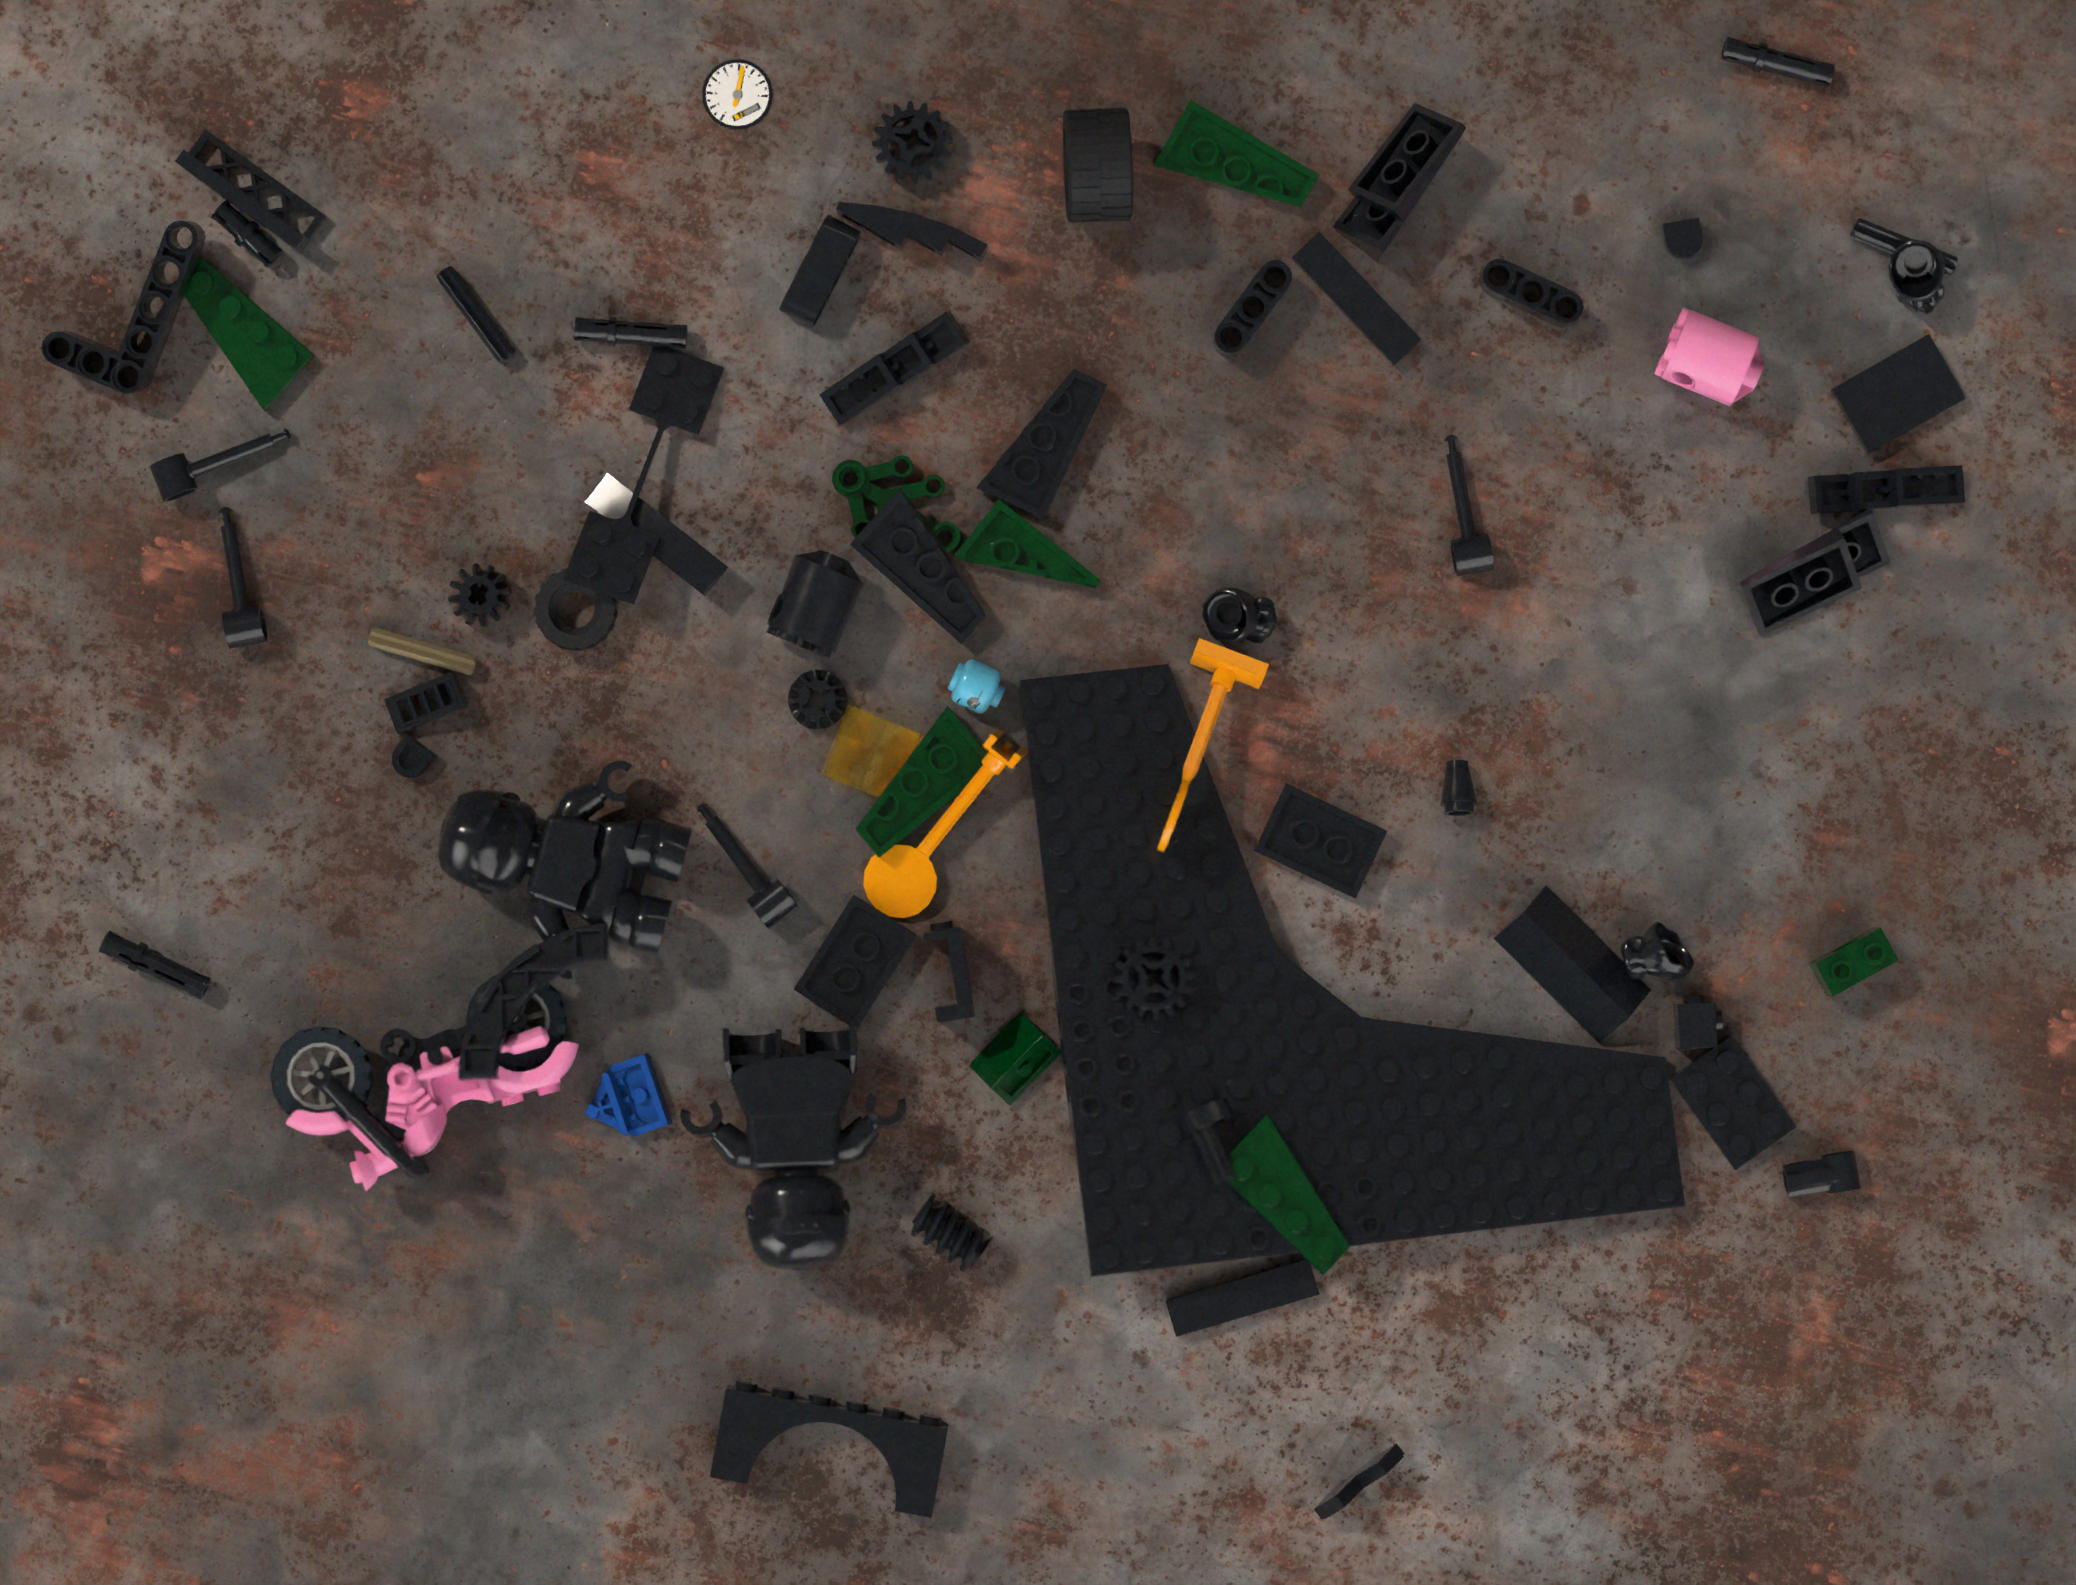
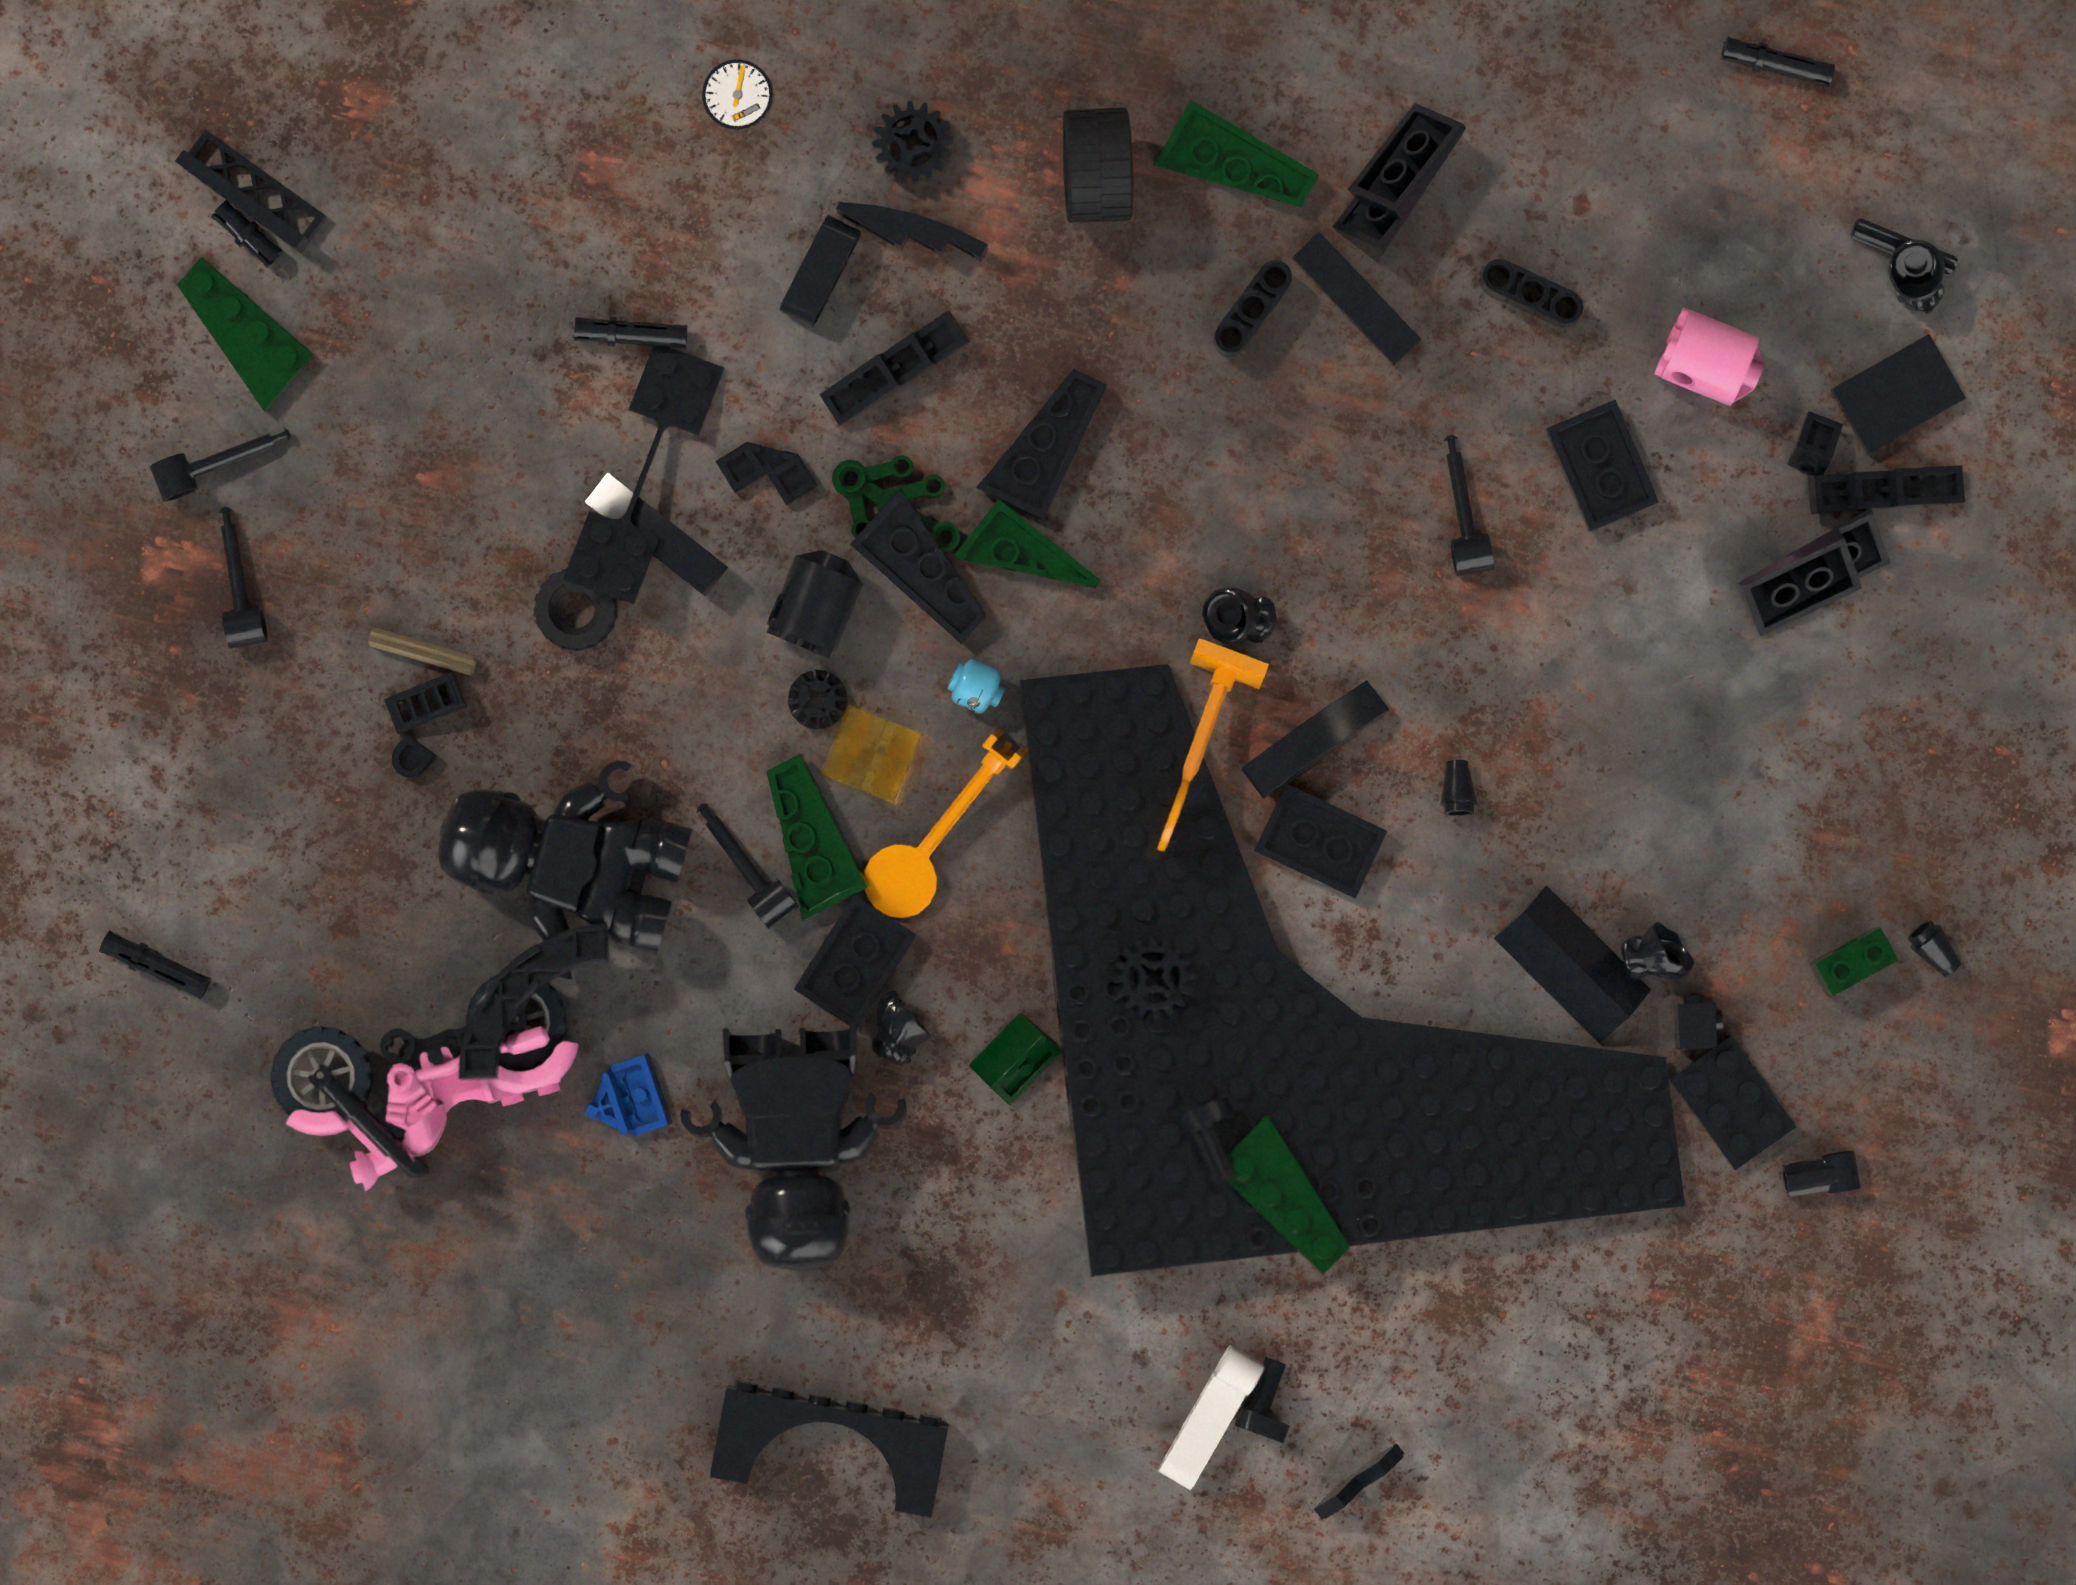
(142, 320): black beam -> none
(467, 594): black gear -> none
(475, 314): black axle -> none
(754, 461): none -> black tile
(816, 848): none -> dark green wing
(898, 1030): none -> black hair
(926, 781): dark green wing -> none
(949, 1233): black piece -> none
(964, 1007): black panel -> none
(1210, 1416): none -> white beam
(1242, 1297): black tile -> none
(1255, 1416): none -> black piece
(1315, 739): none -> black slope
(1602, 465): none -> black plate
(1682, 238): black tile -> none
(1815, 444): none -> black bracket
(1934, 947): none -> black cone

